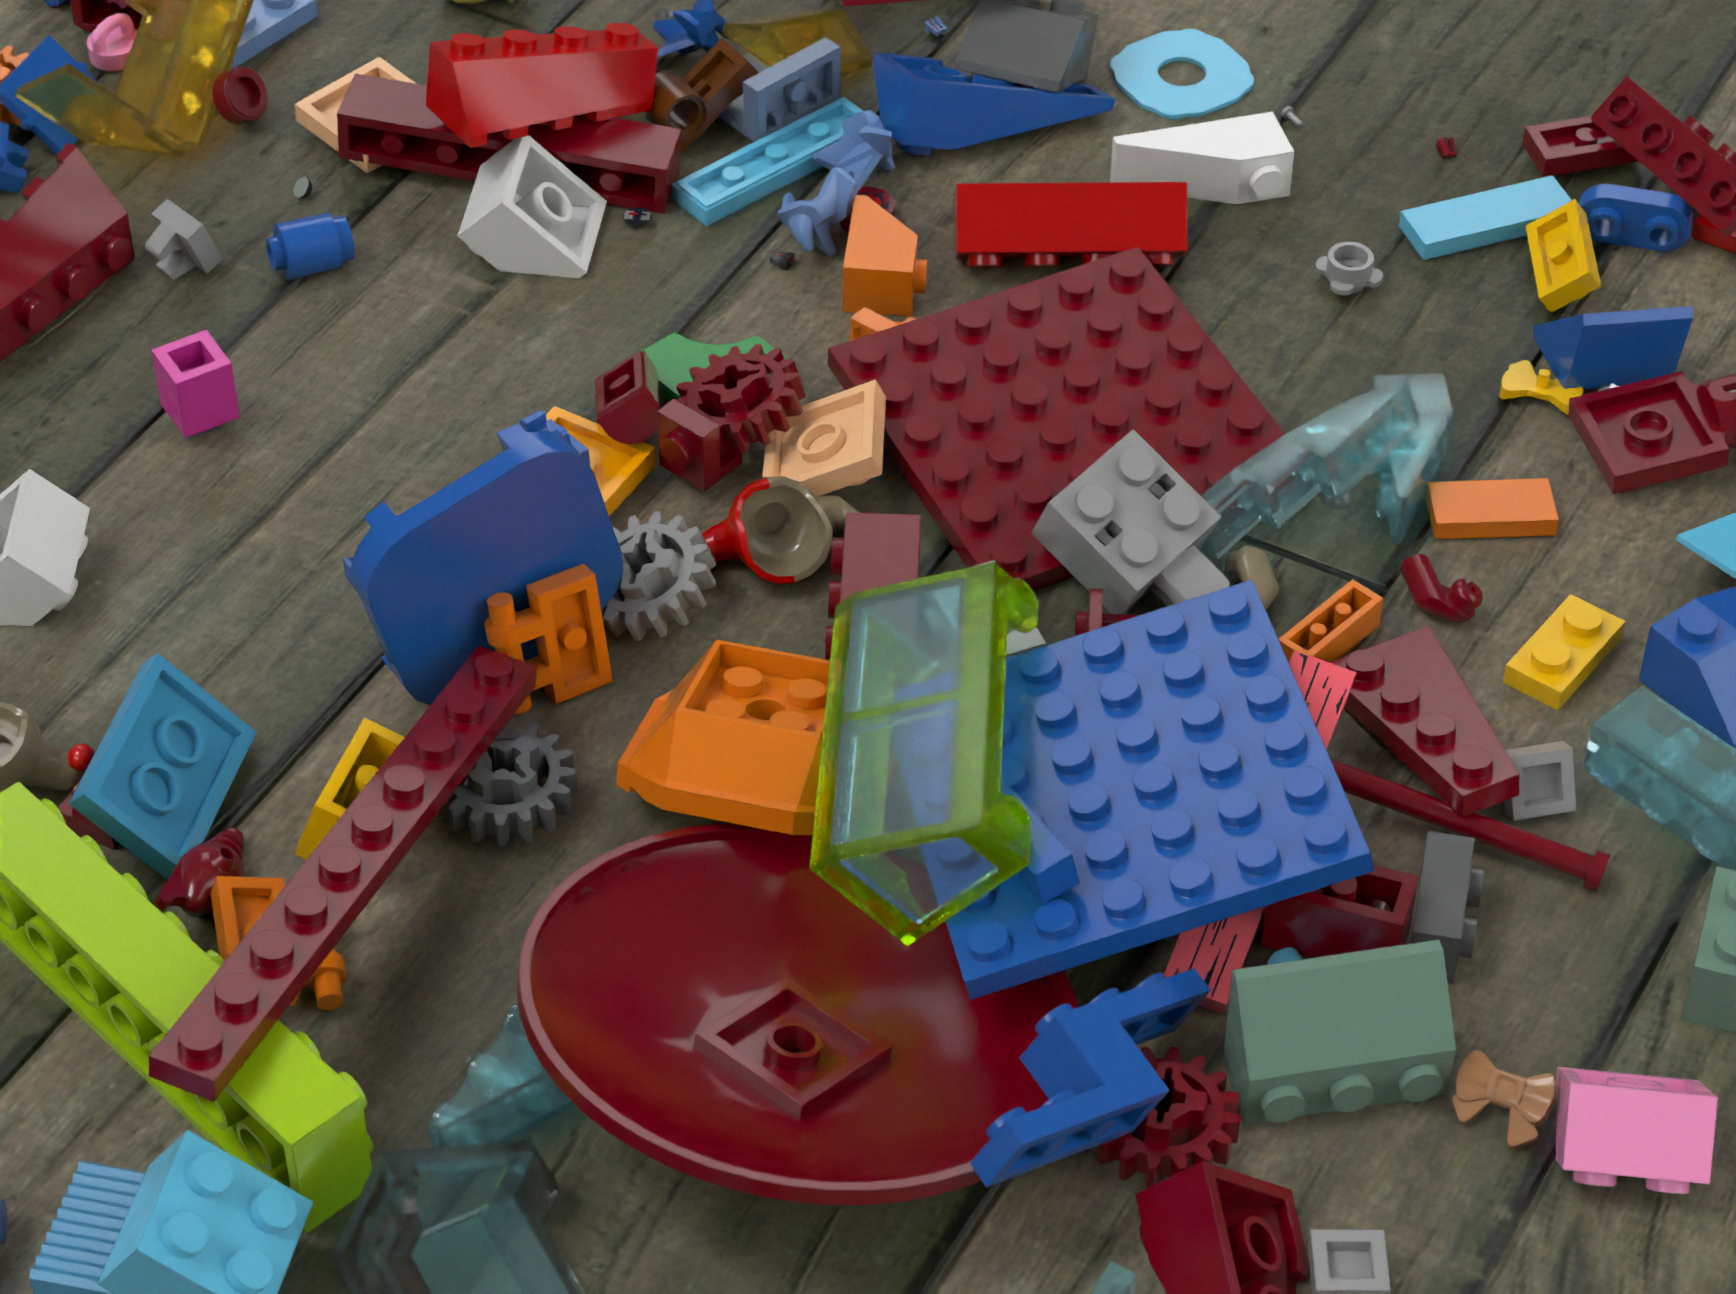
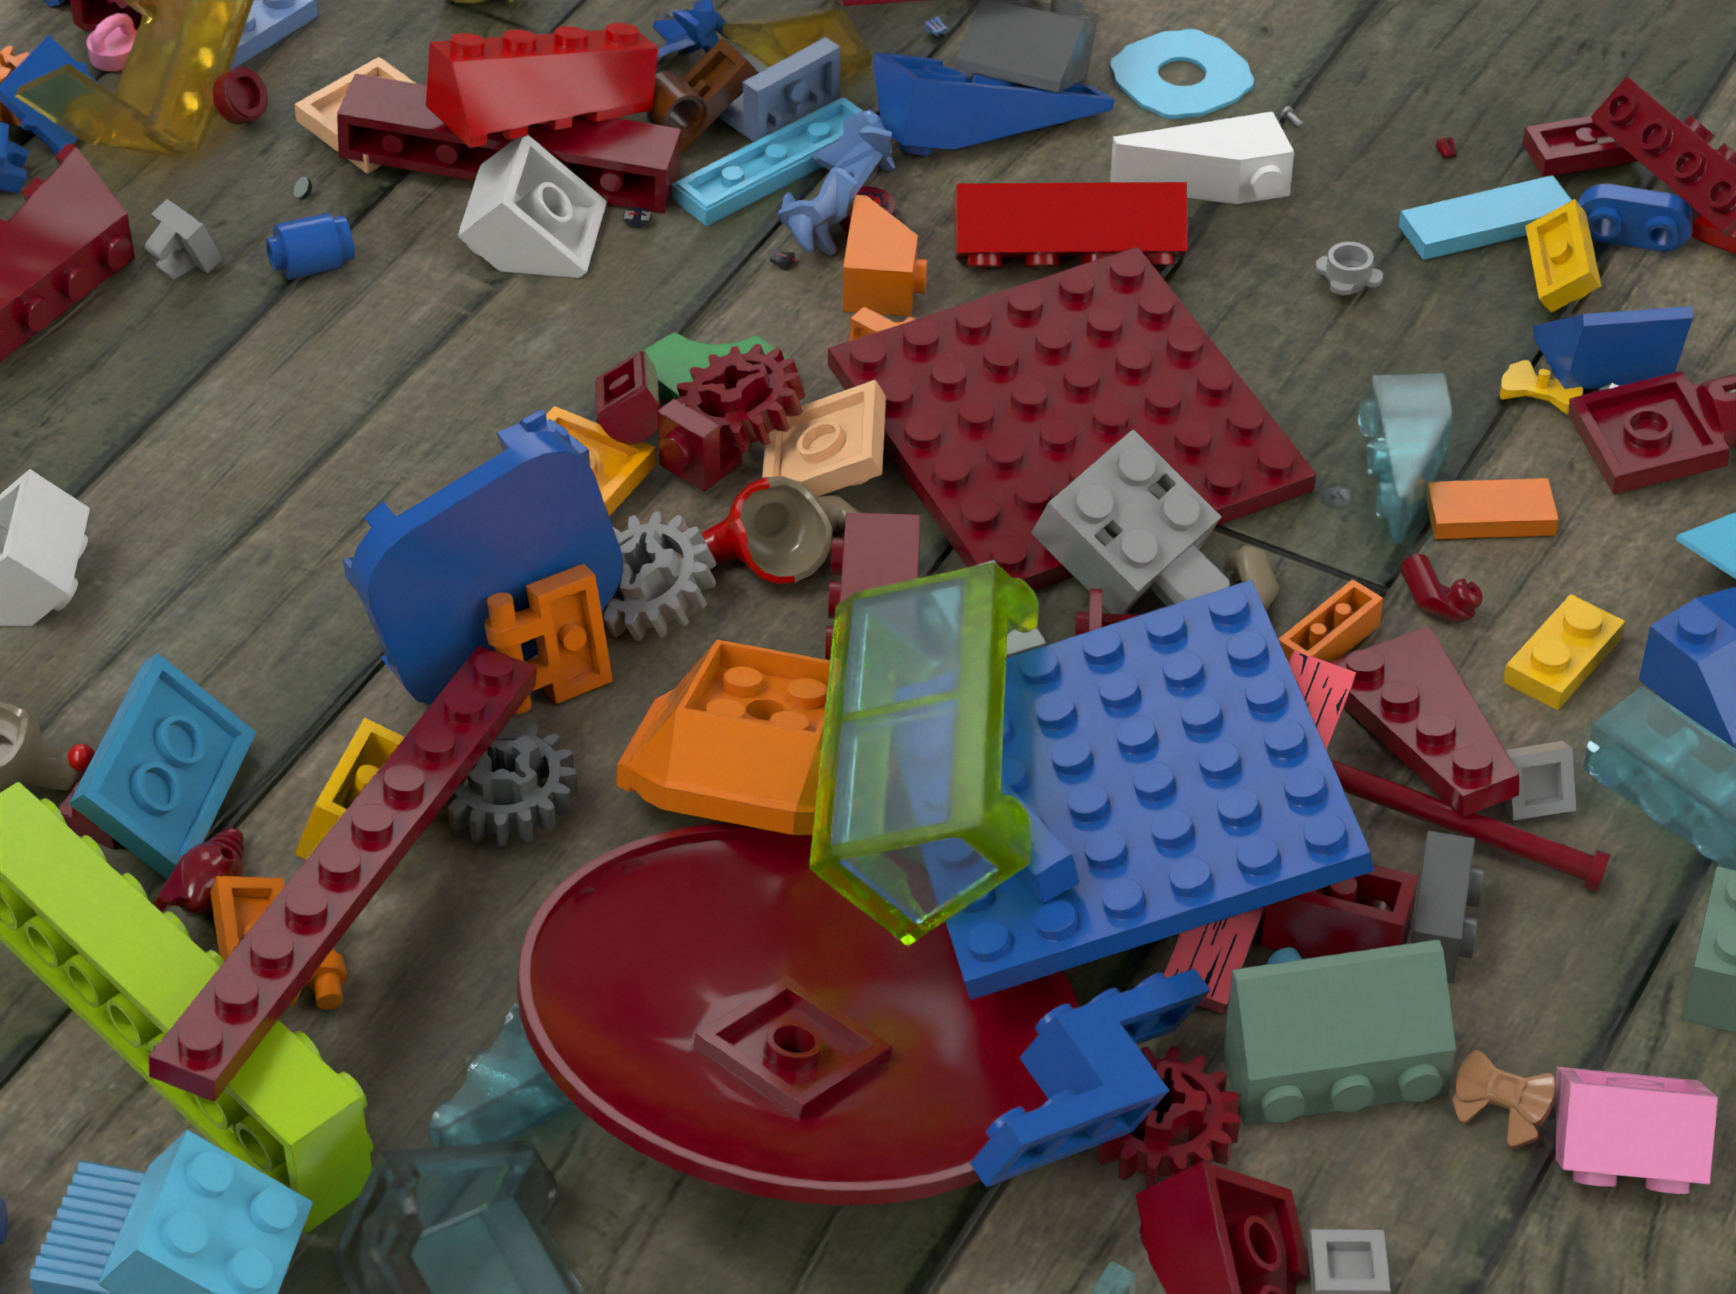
(202, 393): dark pink brick -> none
(1317, 457): clear light blue slope -> none

